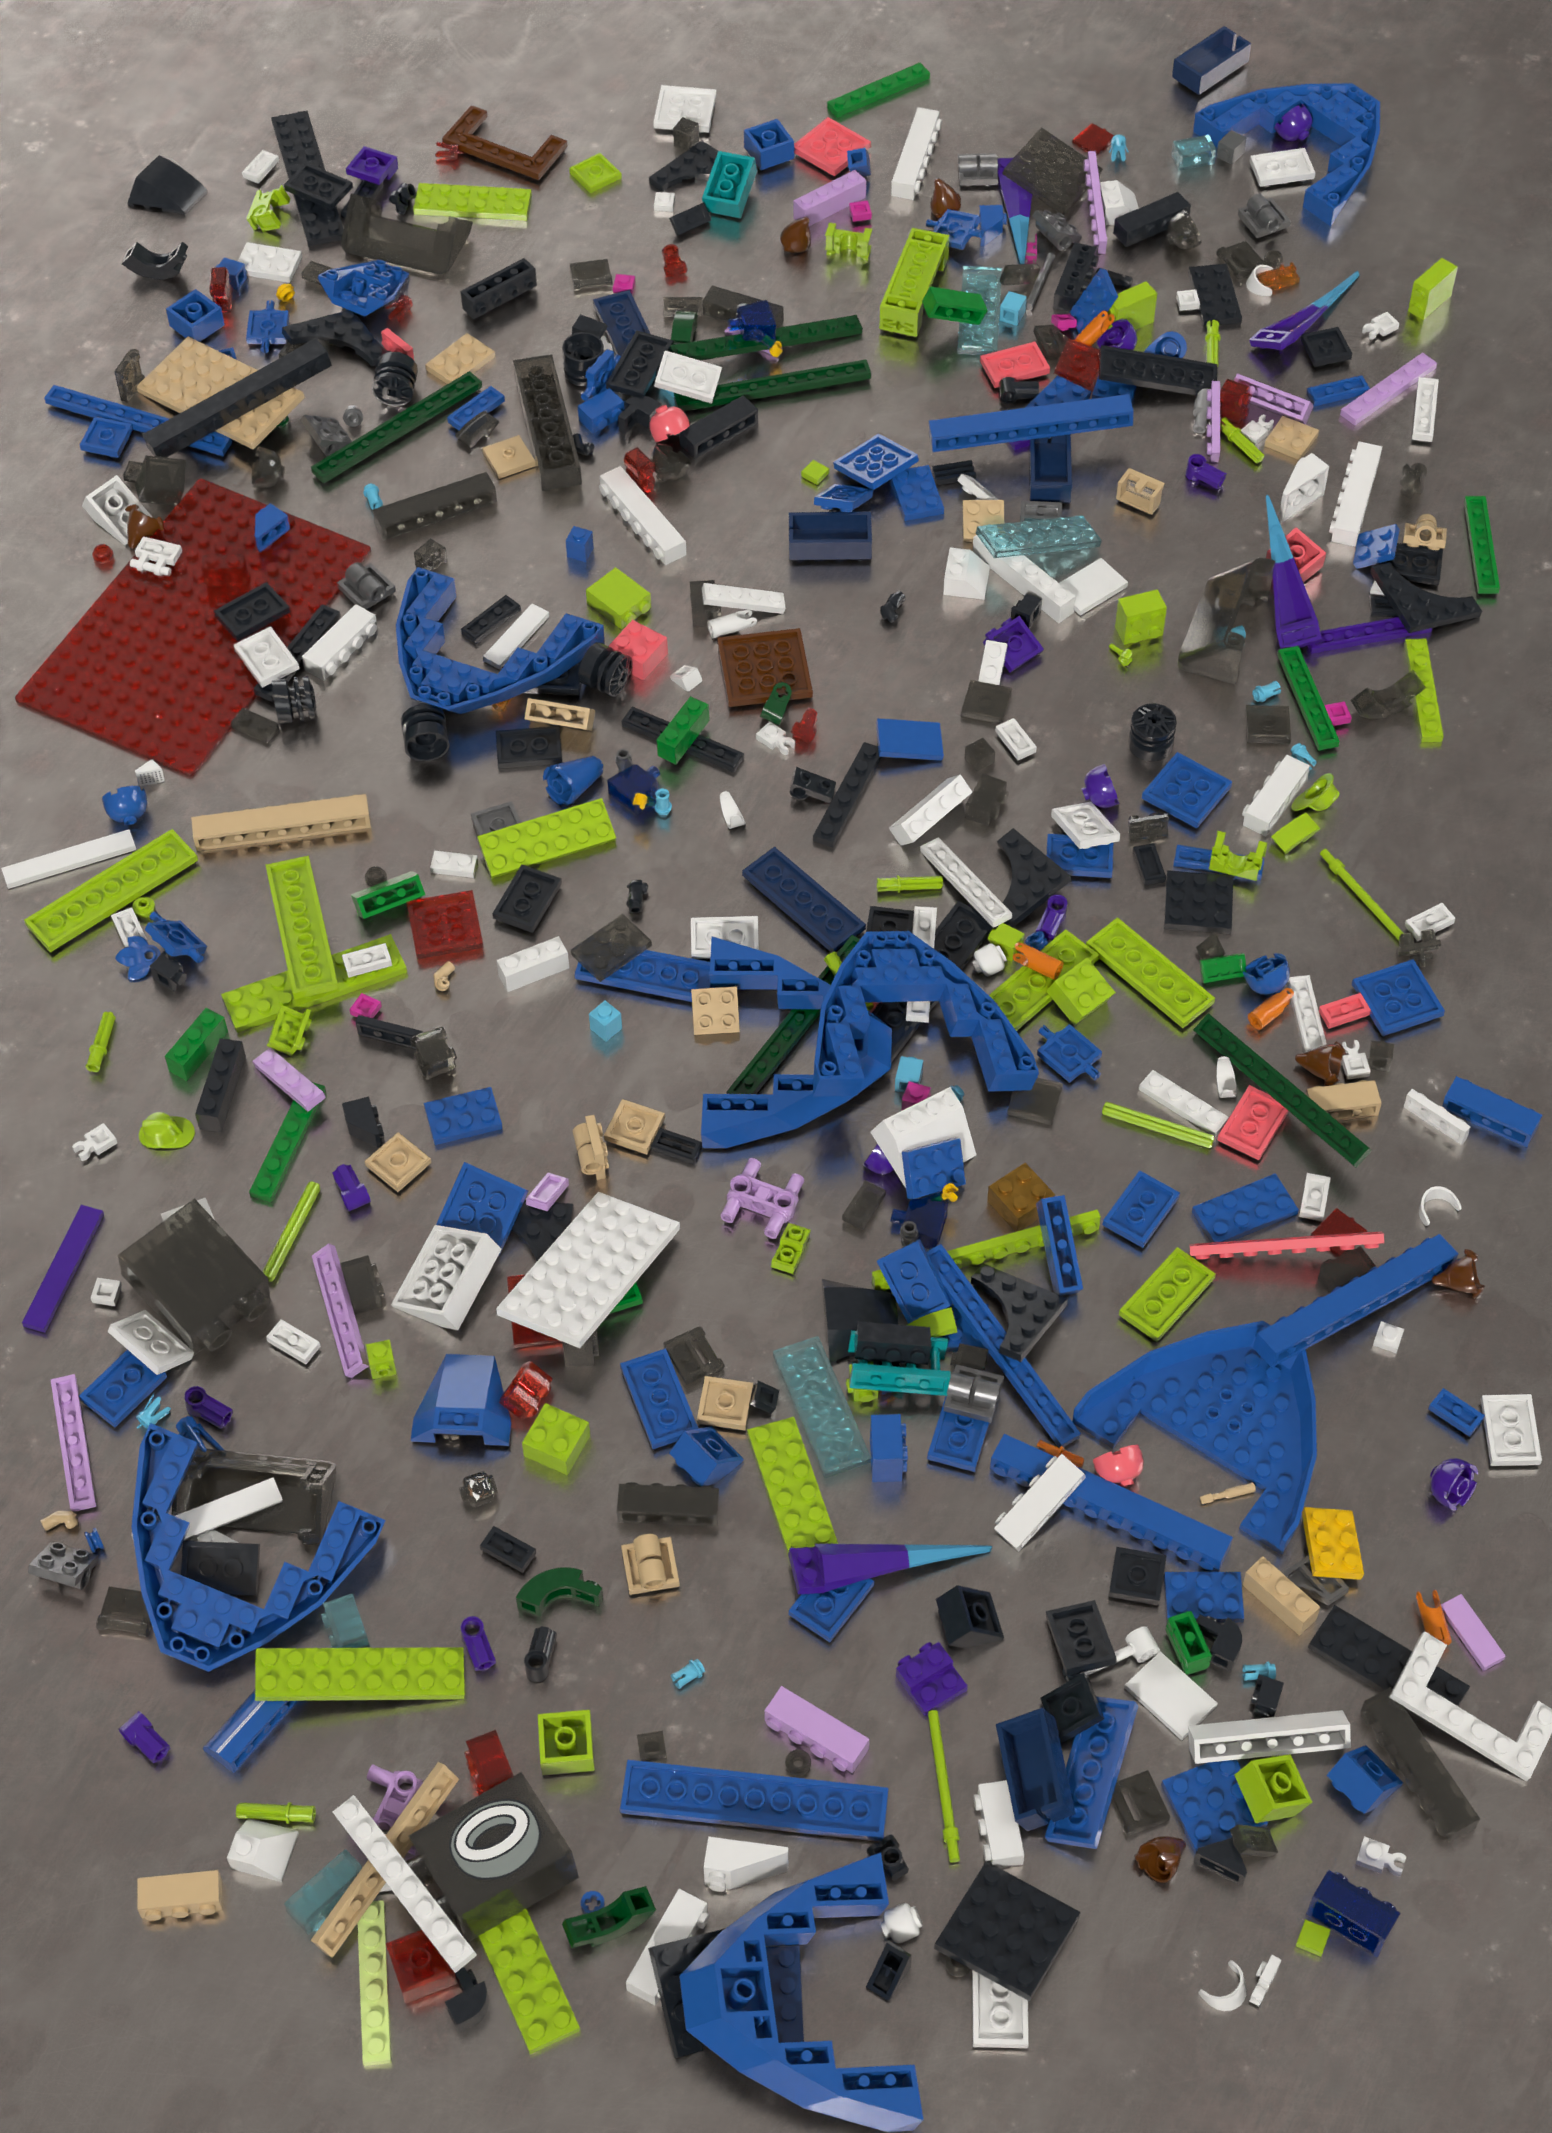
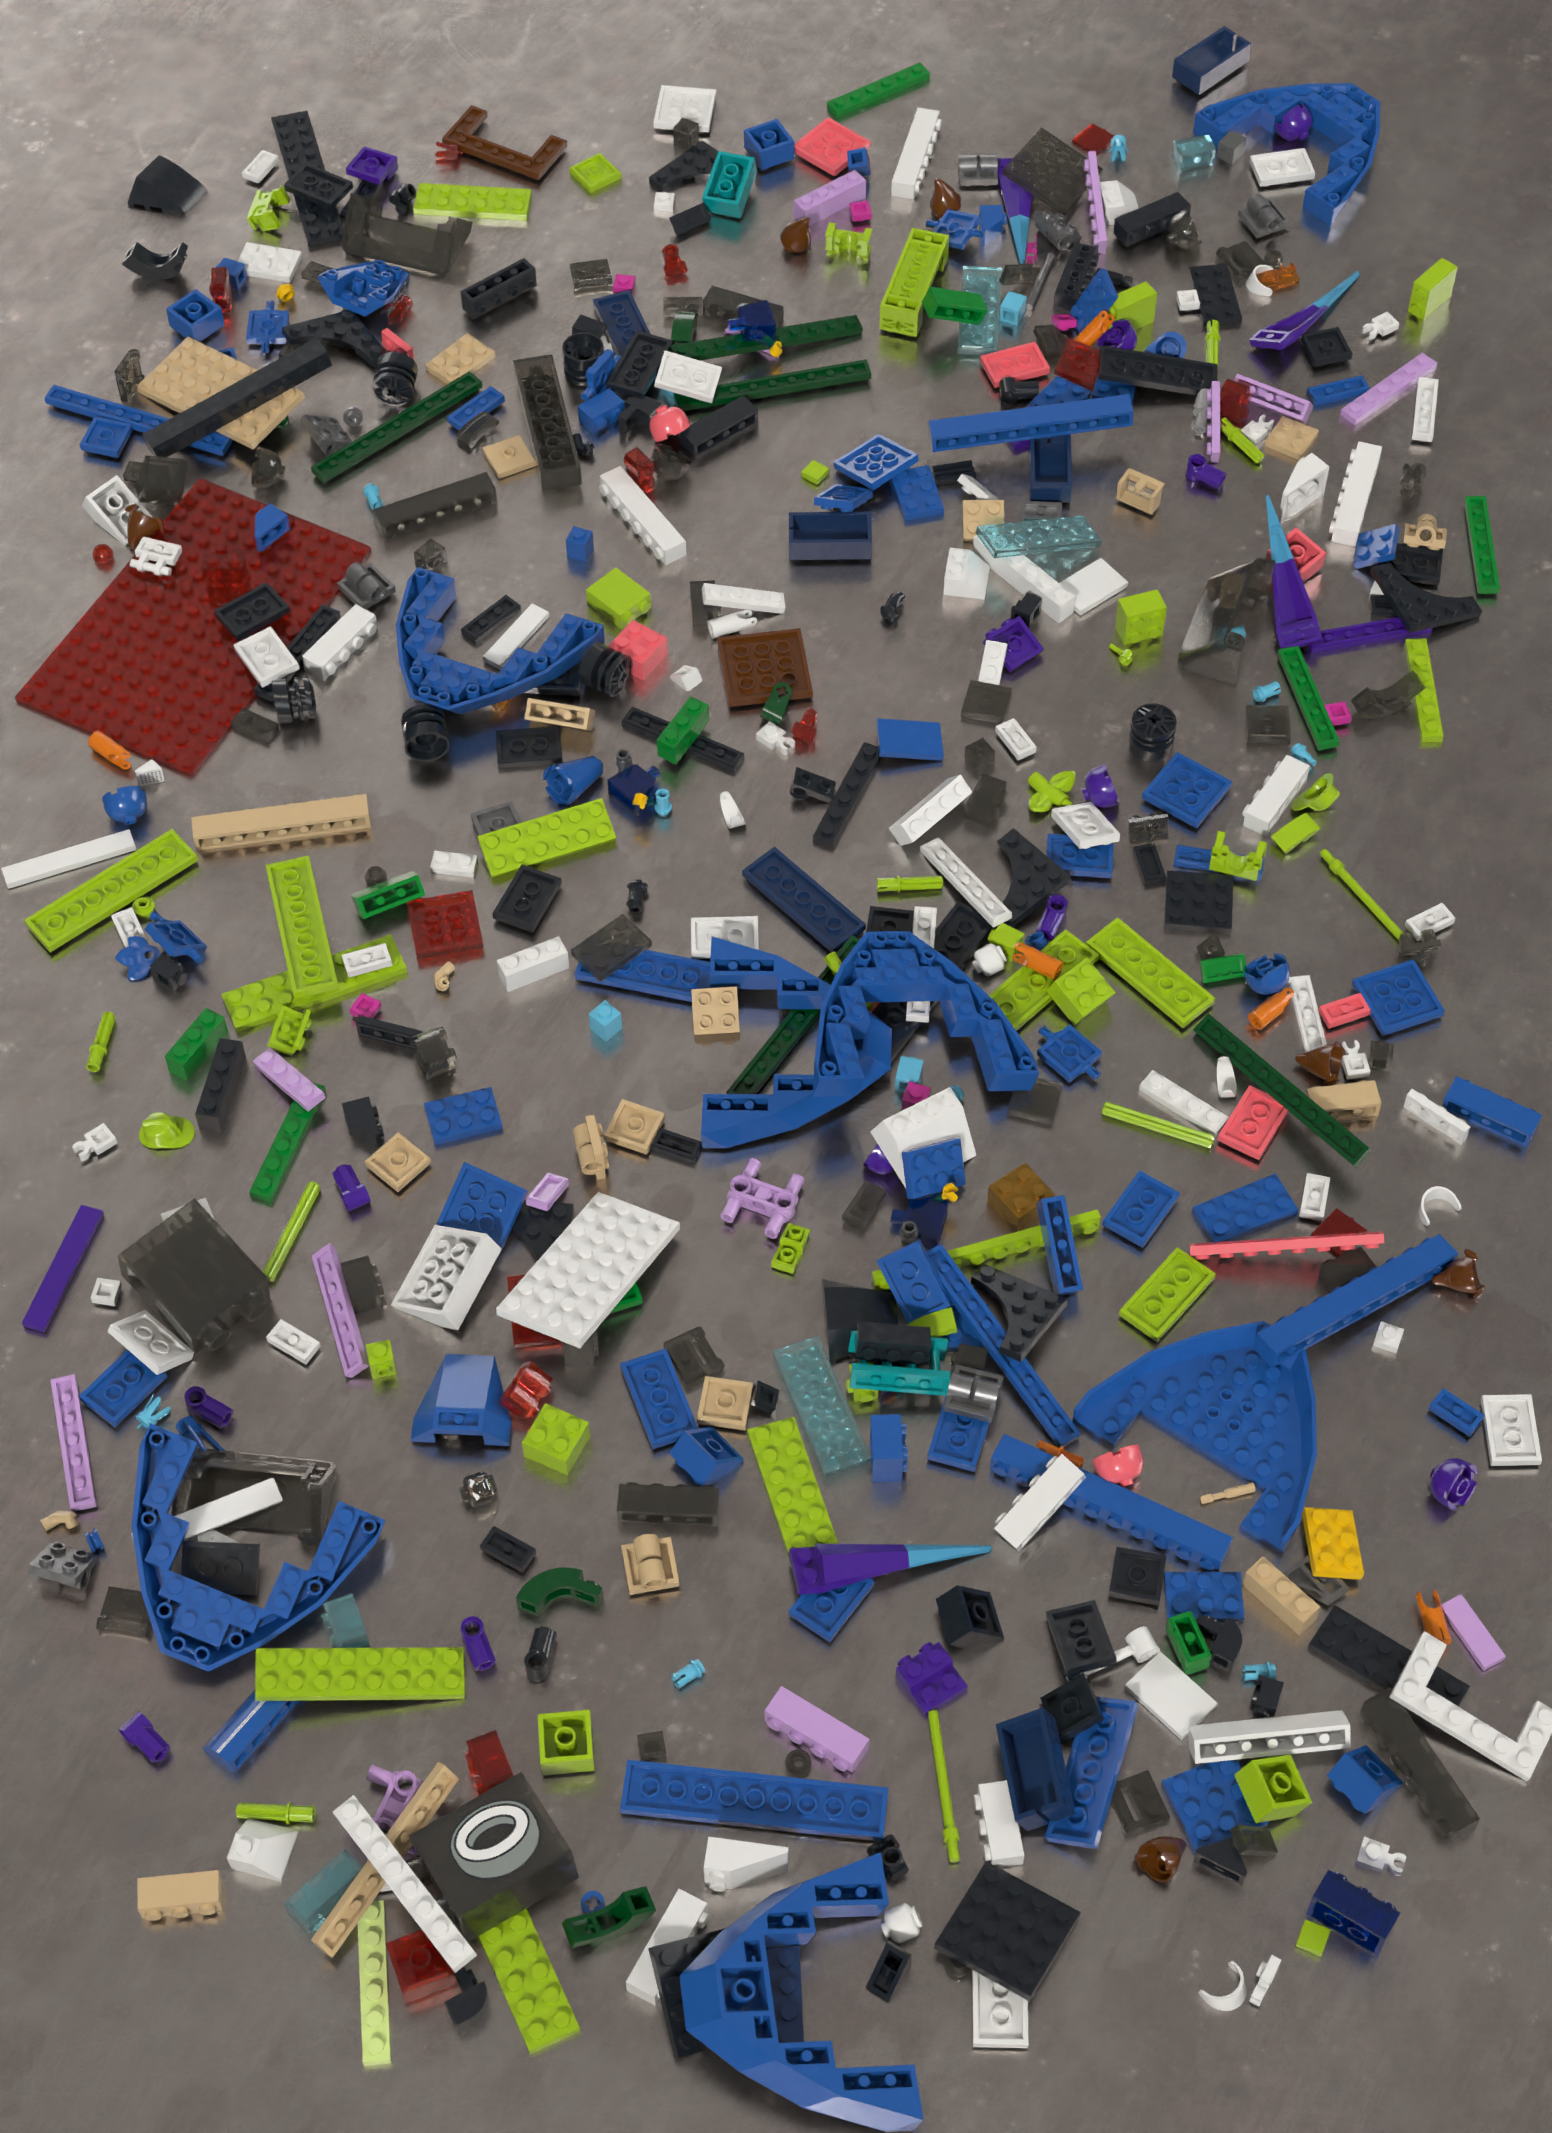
(109, 749): none -> orange piece
(1051, 792): none -> lime plant

